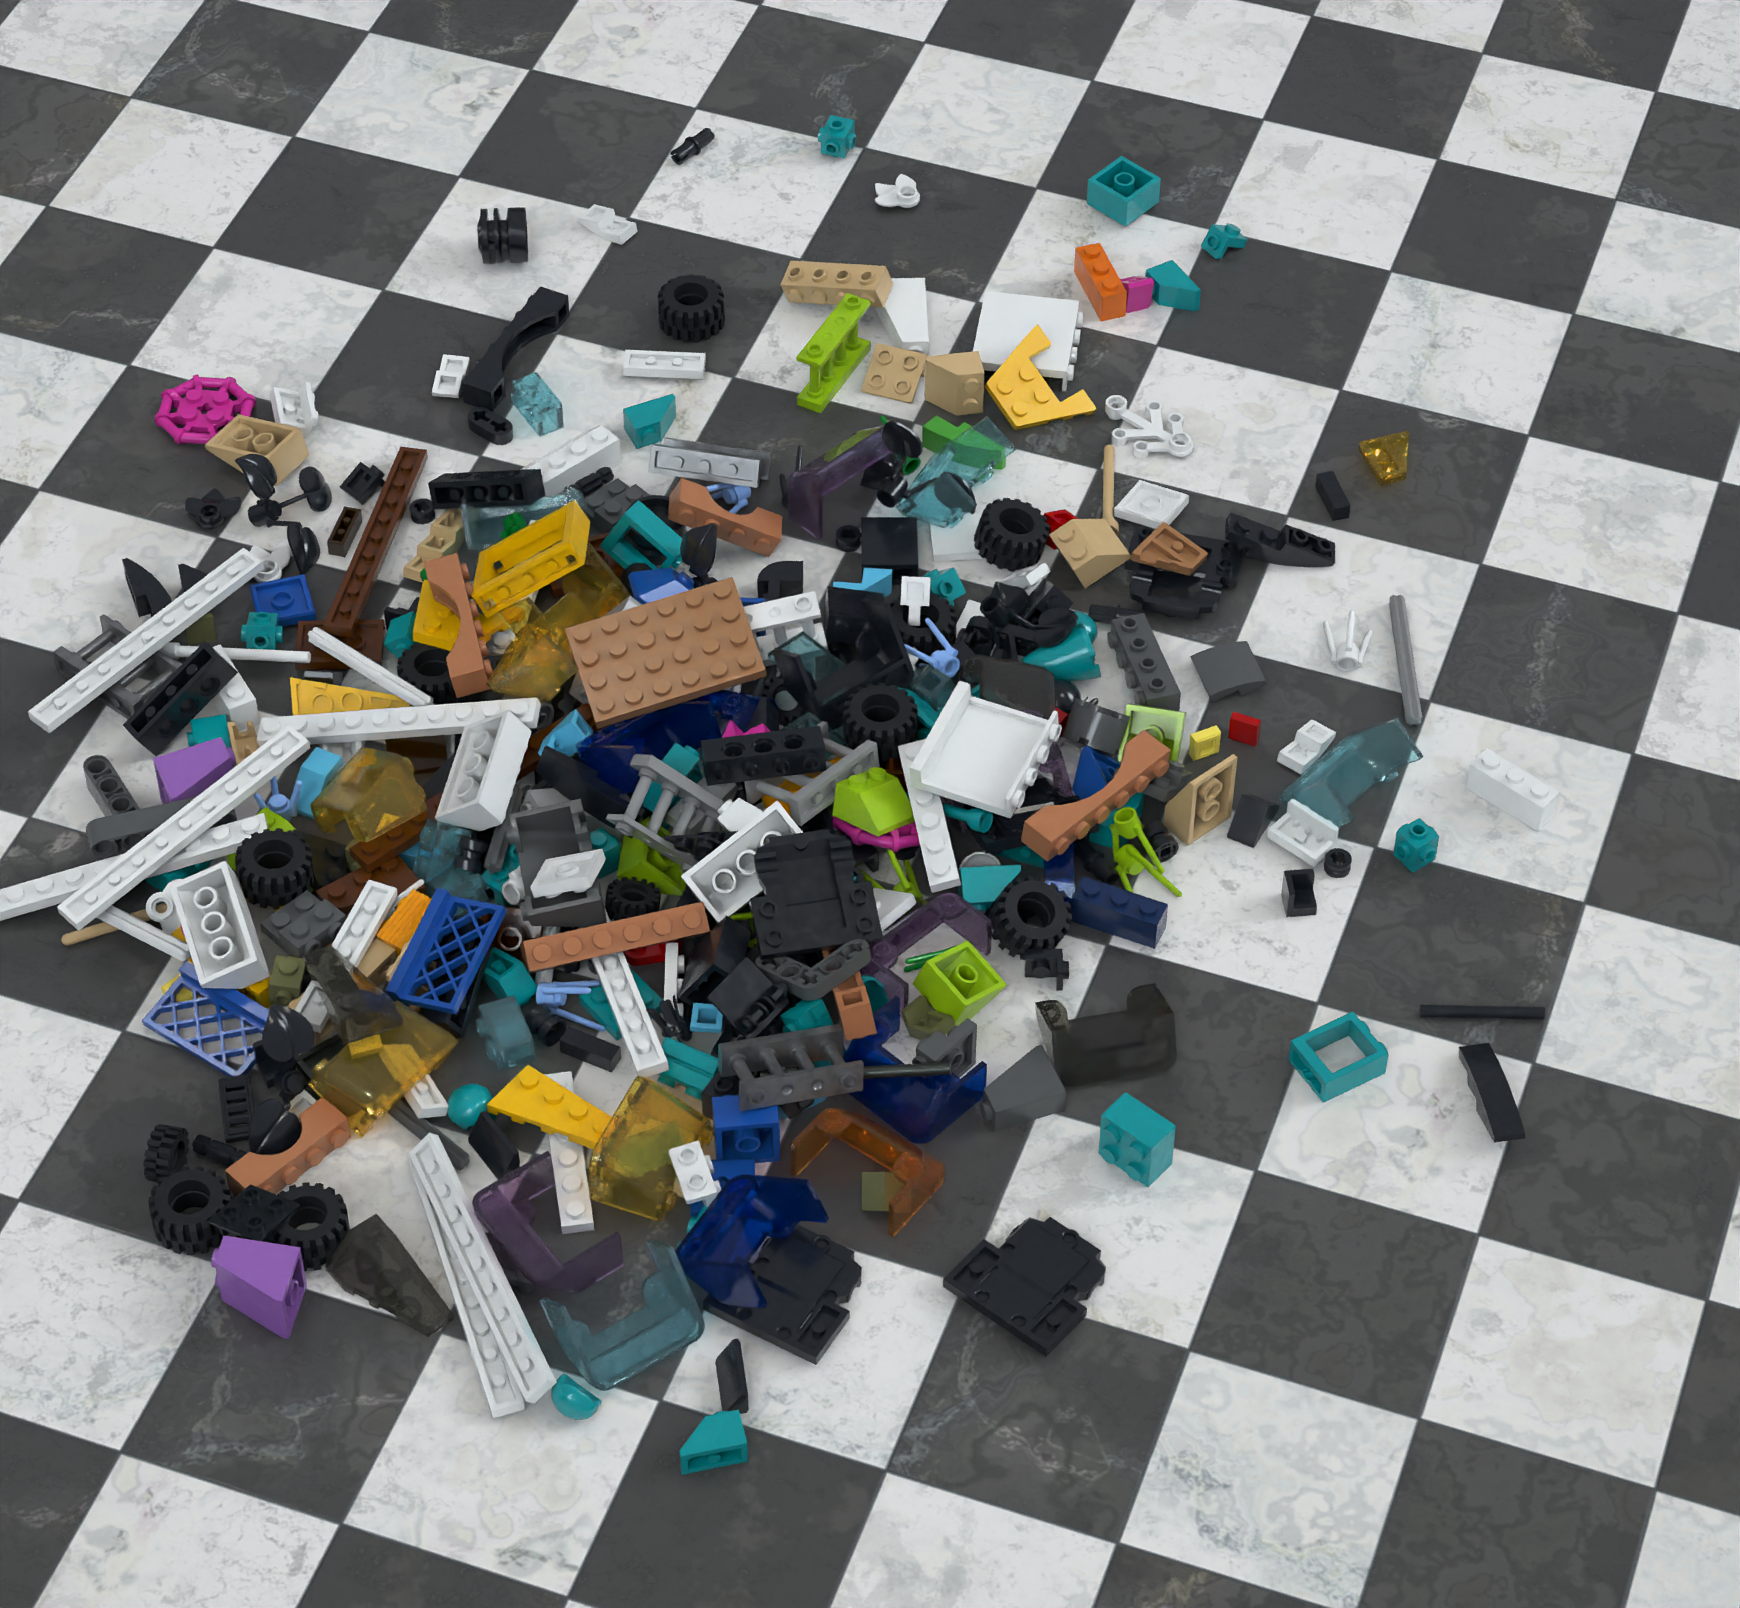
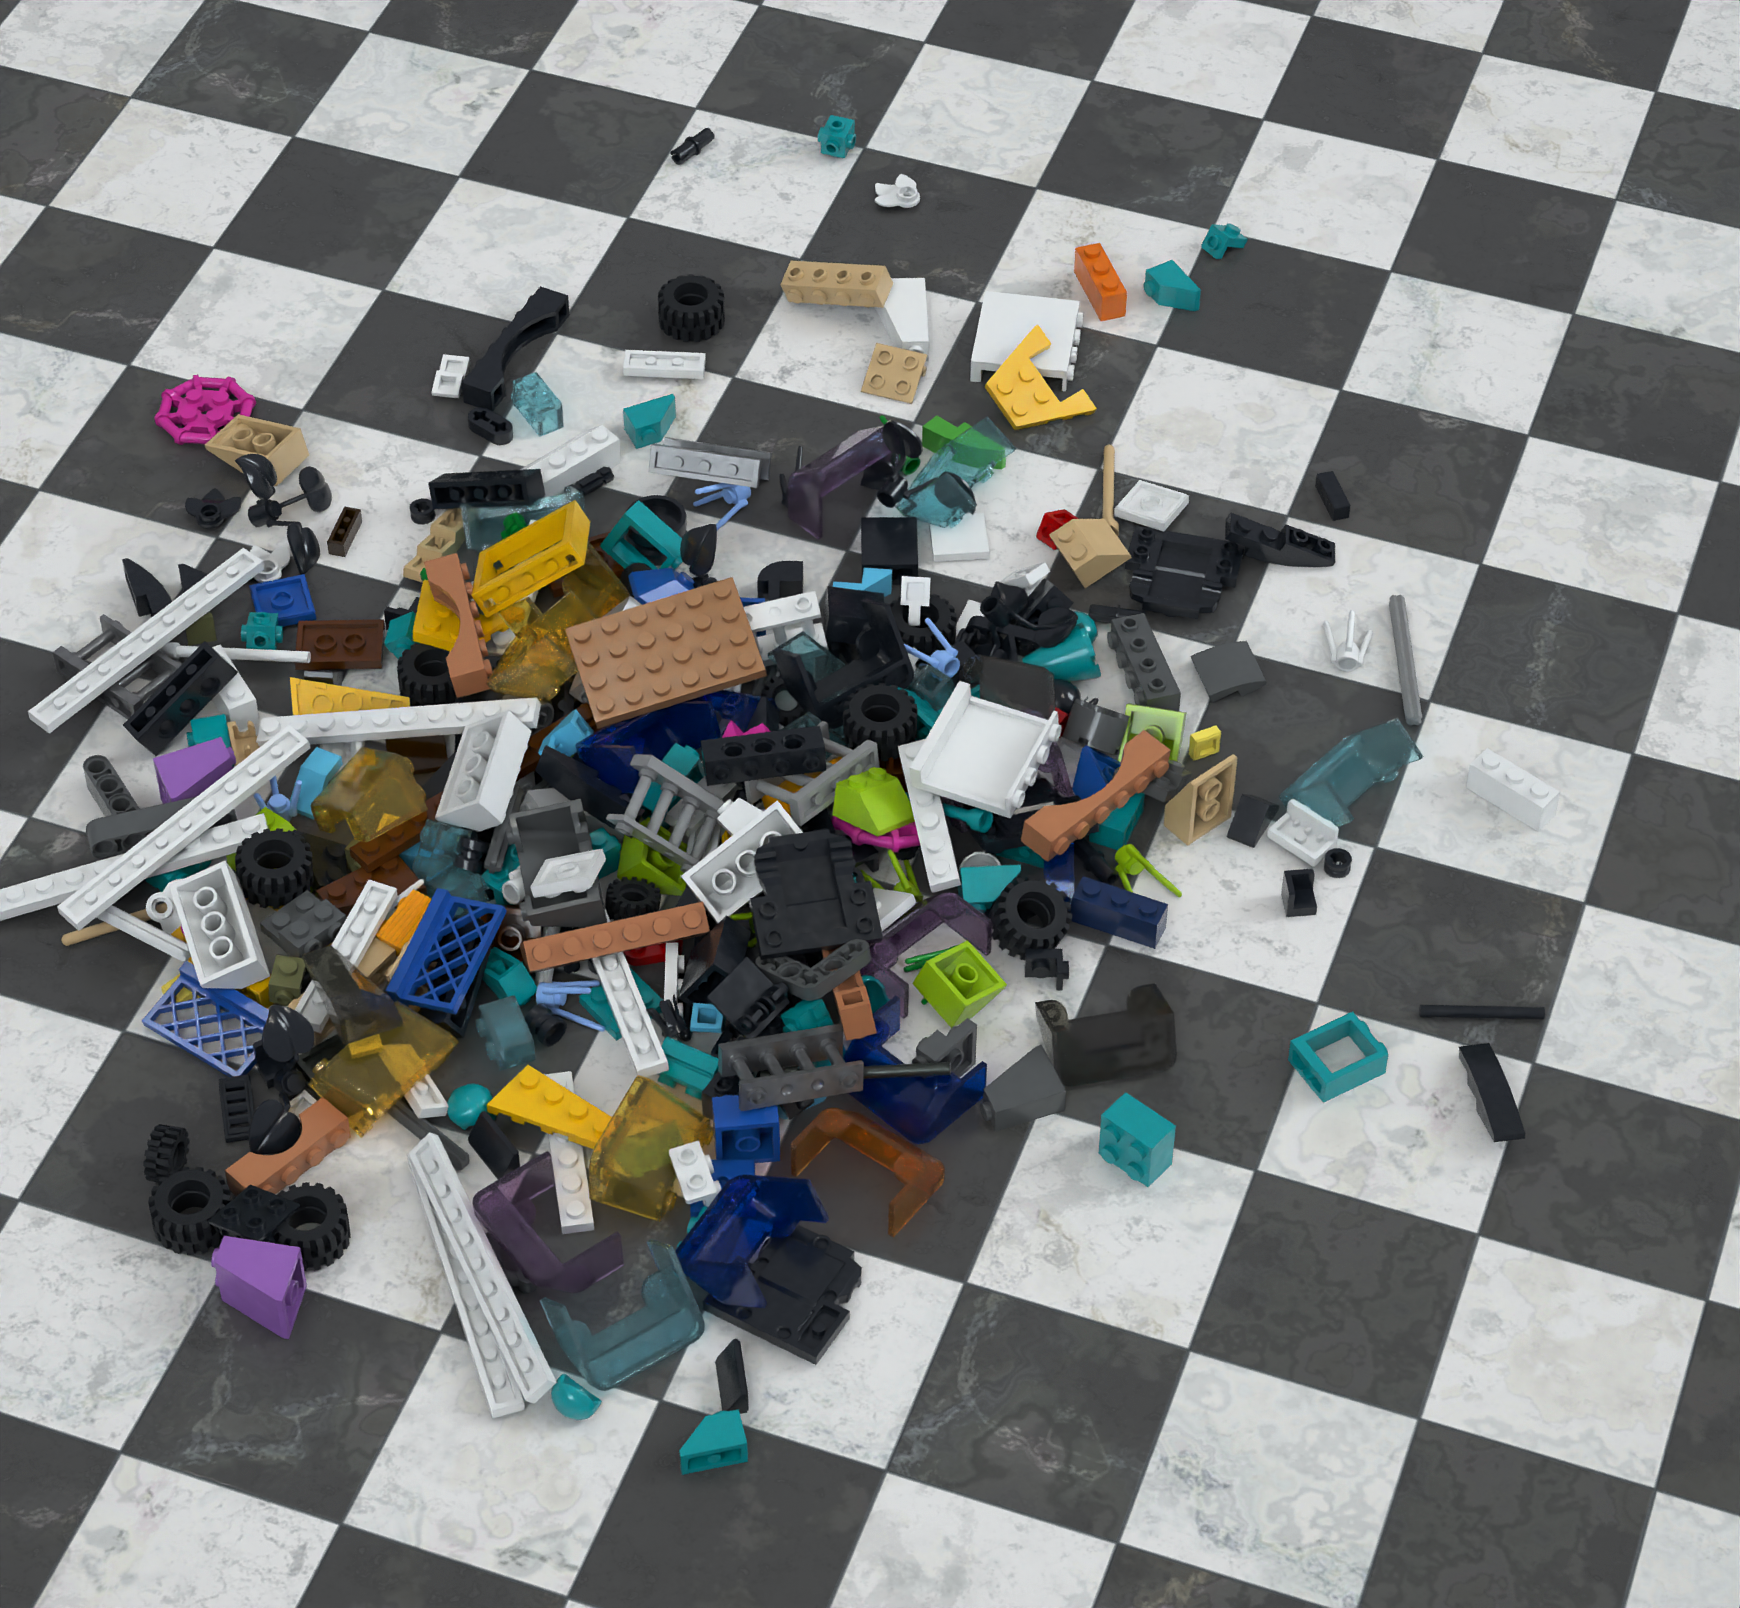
(216, 1150): black axle -> none
(295, 407): white bracket -> none
(362, 482): black bracket -> none
(369, 668): white axle -> none
(375, 542): reddish brown plate -> none
(384, 1273): clear smoke wedge -> none
(503, 235): black wheel -> none
(590, 1049): black piece -> none
(606, 225): white slope -> none
(610, 503): dark grey plate -> none
(694, 507): nougat arch -> none
(700, 844): black hinge -> none
(833, 353): lime fence -> none
(848, 538): black bush -> none
(879, 1190): olive panel -> none
(922, 1021): olive bracket -> none
(946, 584): teal brick -> none
(955, 382): tan slope -> none
(1011, 534): black tyre -> none
(1031, 1281): black piece -> none
(1123, 191): teal brick -> none
(1129, 826): lime plant -> none
(1139, 292): dark pink slope -> none
(1163, 844): black wheel -> none
(1169, 551): medium nougat wing -> none
(1176, 444): white plant -> none
(1244, 728): red tile -> none
(1307, 747): white slope -> none
(1387, 456): clear yellow wing -> none
(1416, 844): teal brick -> none

